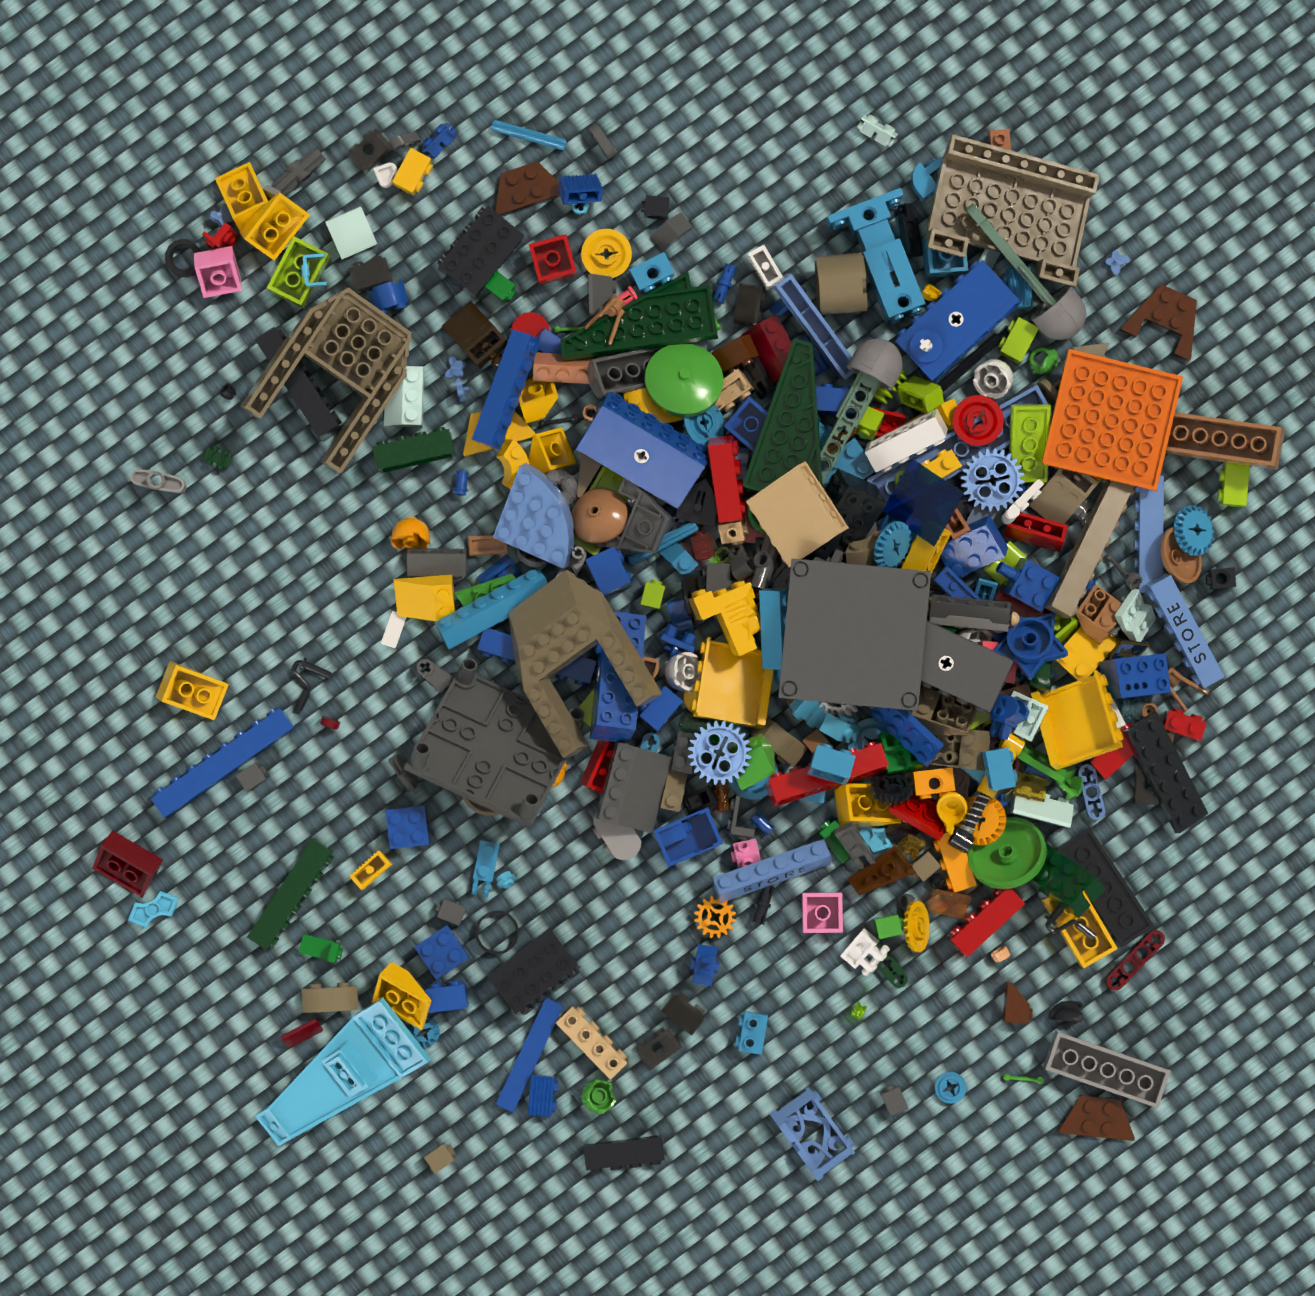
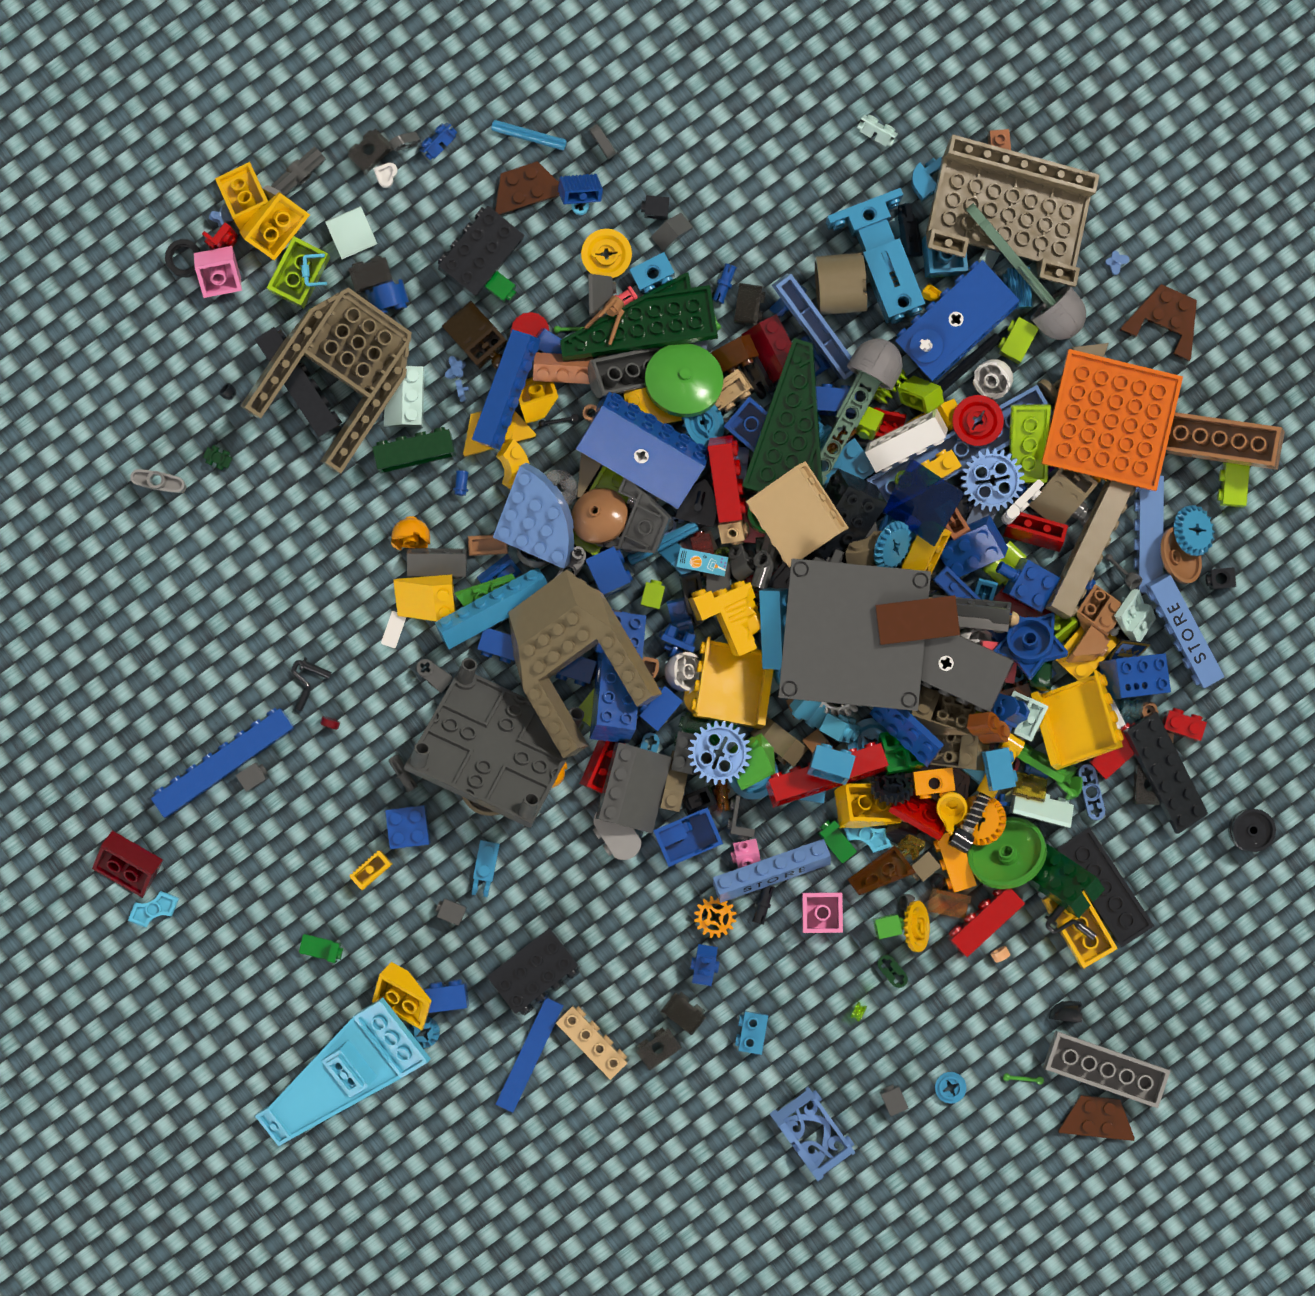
(191, 690): yellow slope -> none
(290, 894): dark green brick -> none
(302, 1033): dark red slope -> none
(329, 998): dark tan brick -> none
(412, 172): yellow brick -> none
(440, 1157): dark tan brick -> none
(442, 952): blue brick -> none
(477, 937): black tyre -> none
(506, 880): medium azure plate -> none
(541, 1095): blue brick -> none
(551, 451): yellow slope -> none
(553, 259): red brick -> none
(598, 1096): bright green hair -> none
(624, 1152): black brick -> none
(702, 561): none -> medium azure sticker
(760, 822): blue pin -> none
(764, 266): white brick -> none
(854, 844): dark grey hinge -> none
(860, 948): white plate -> none
(917, 620): none -> reddish brown tile
(988, 728): none -> dark orange brick
(1016, 1006): reddish brown slope -> none
(1048, 365): bright green piece -> none
(1089, 646): none -> medium nougat slope
(1137, 962): dark red beam -> none
(1175, 678): medium nougat plant -> none
(1240, 832): none -> black wheel

